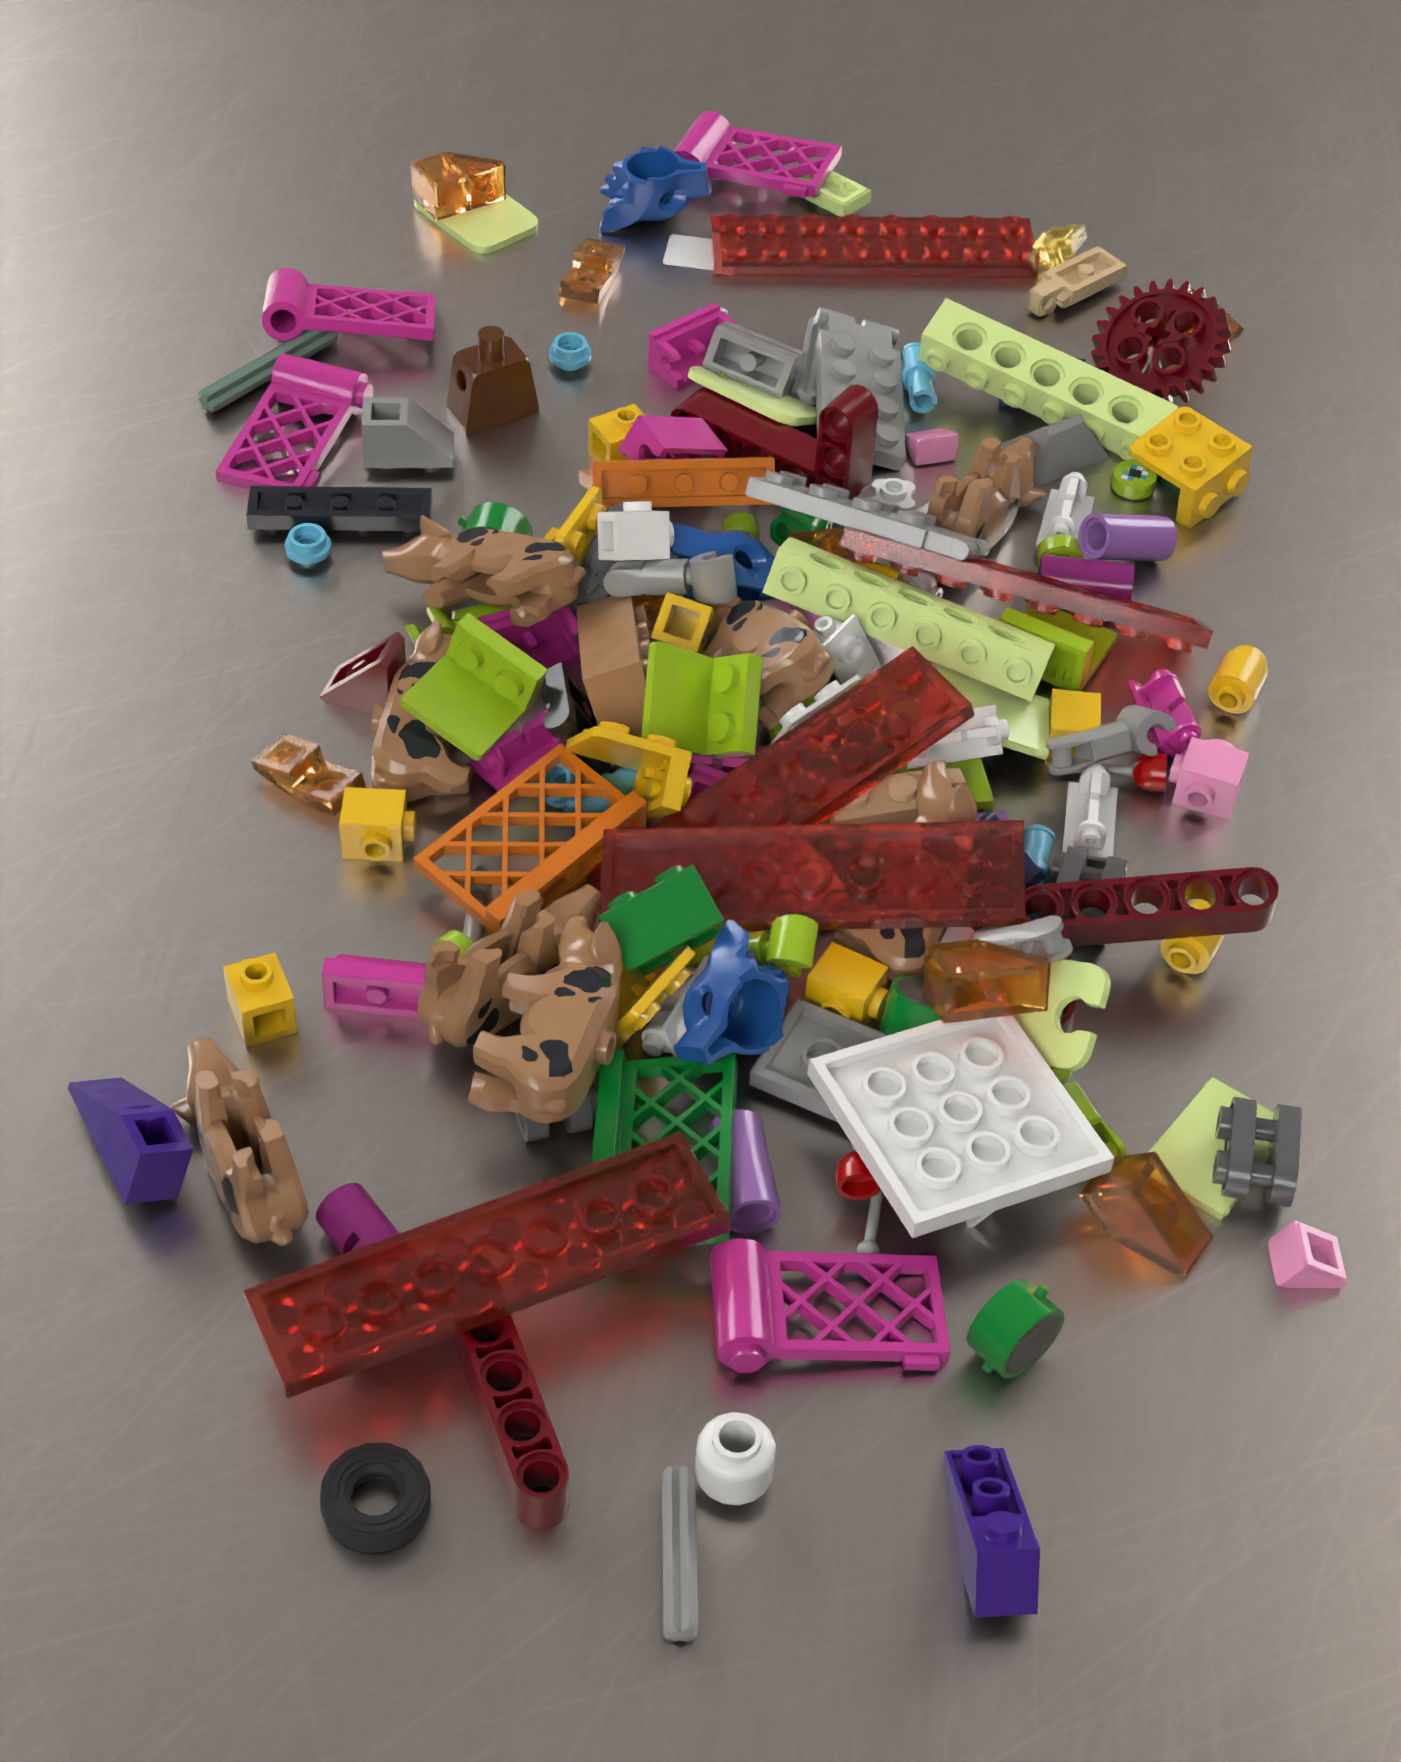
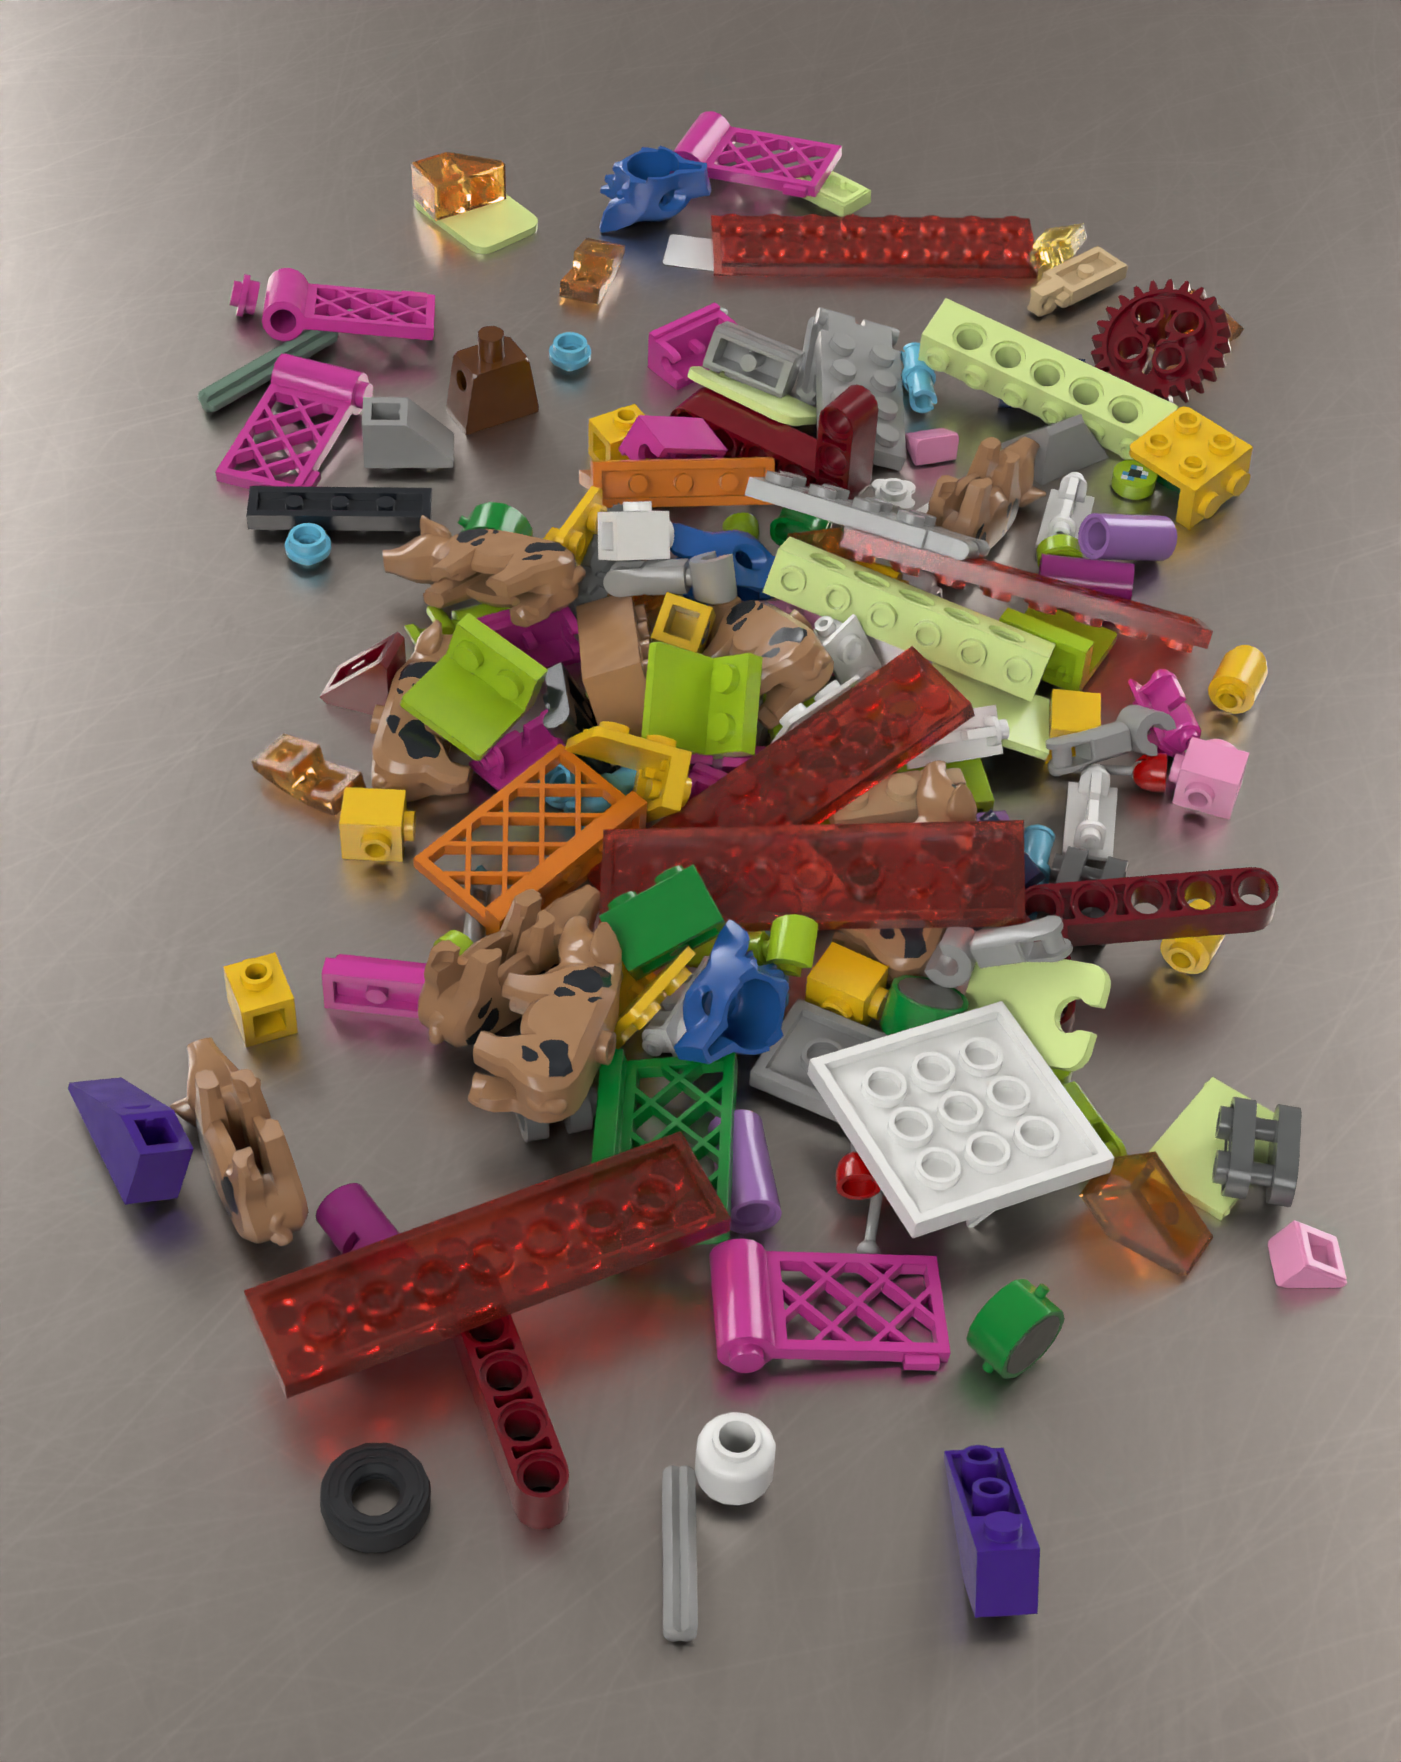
(245, 295): none -> dark pink plate
(984, 980): clear orange slope -> none

